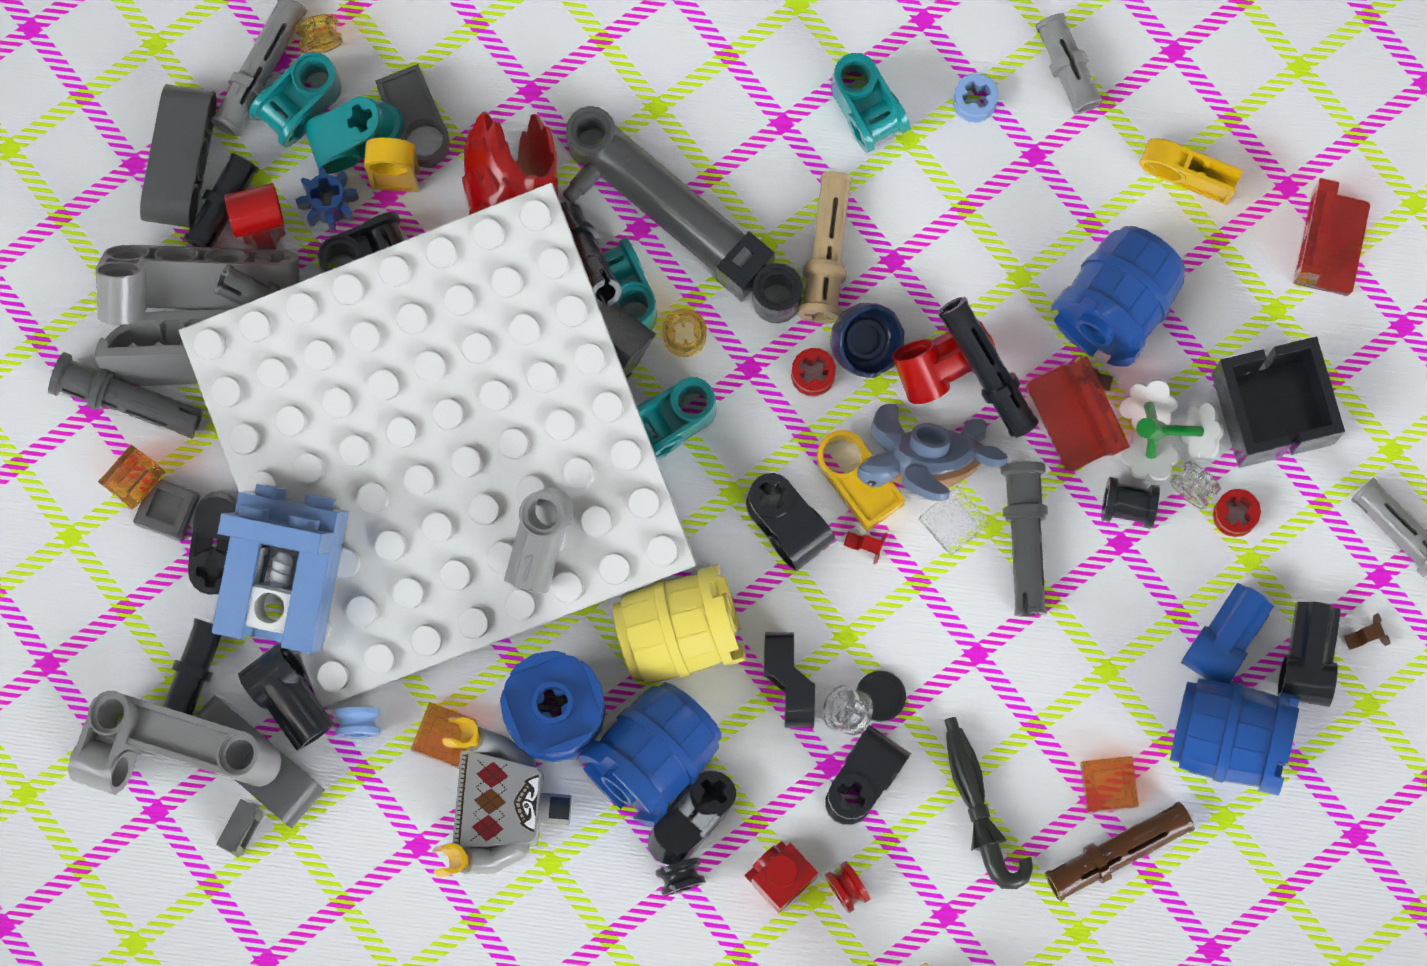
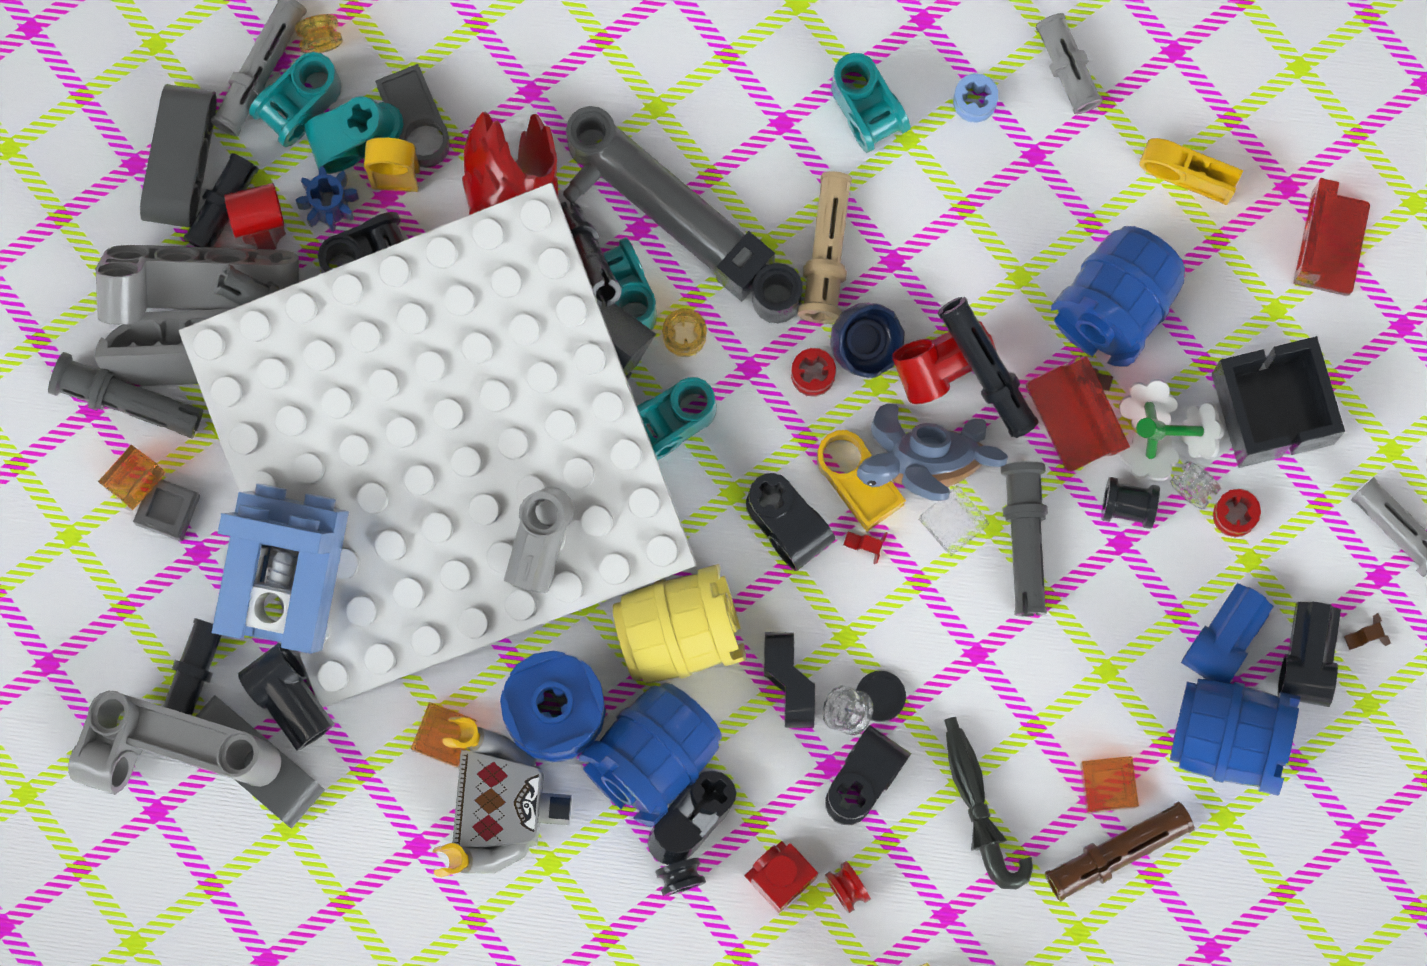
(206, 561): black piece -> none
(240, 828): flat silver tile -> none
(357, 722): light blue bush -> none

